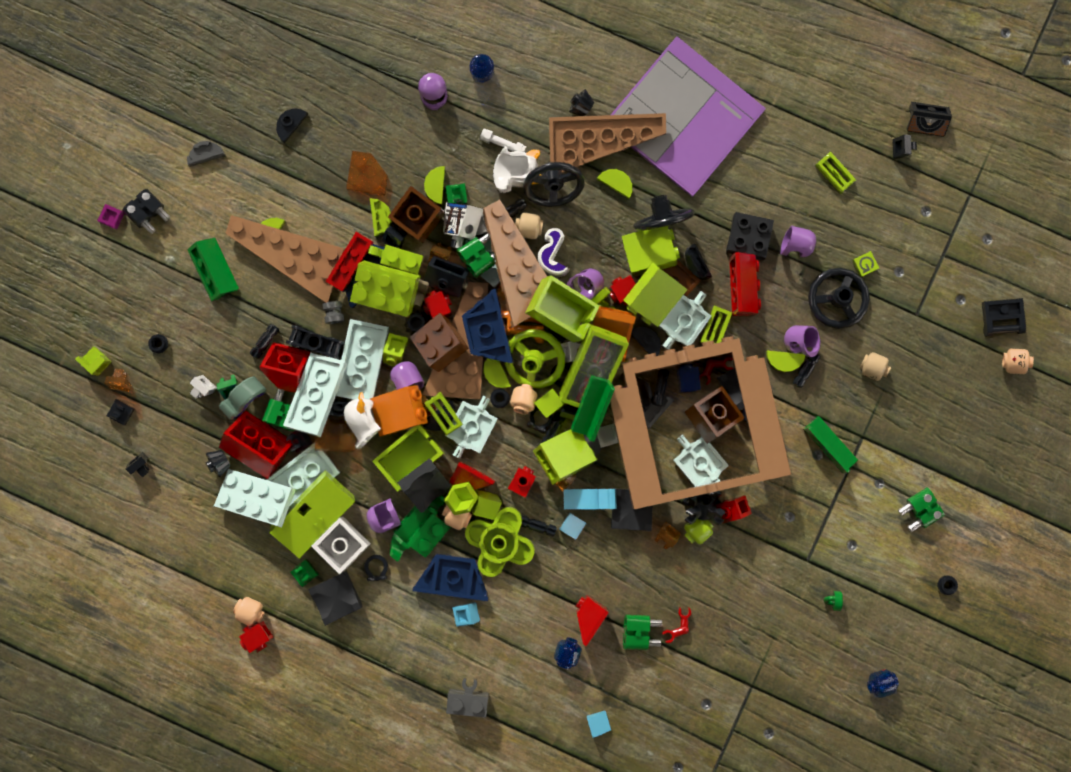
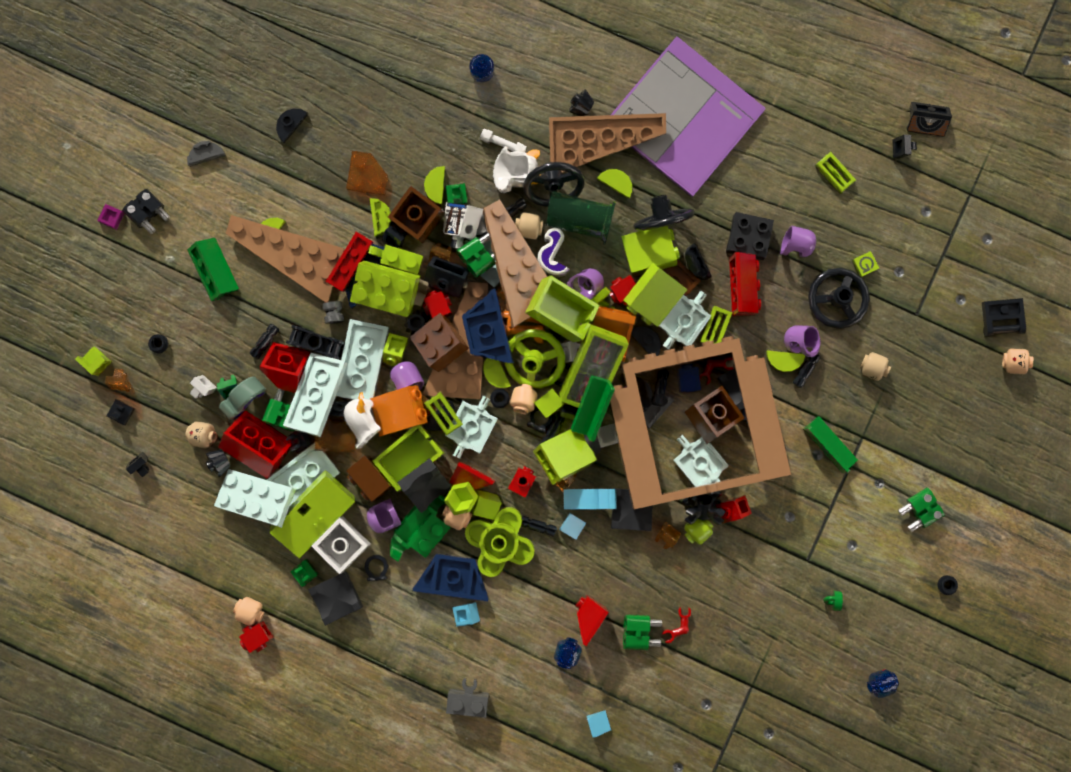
(201, 435): none -> tan head
(368, 478): none -> reddish brown brick
(432, 88): medium lavender helmet -> none
(580, 215): none -> clear green piece

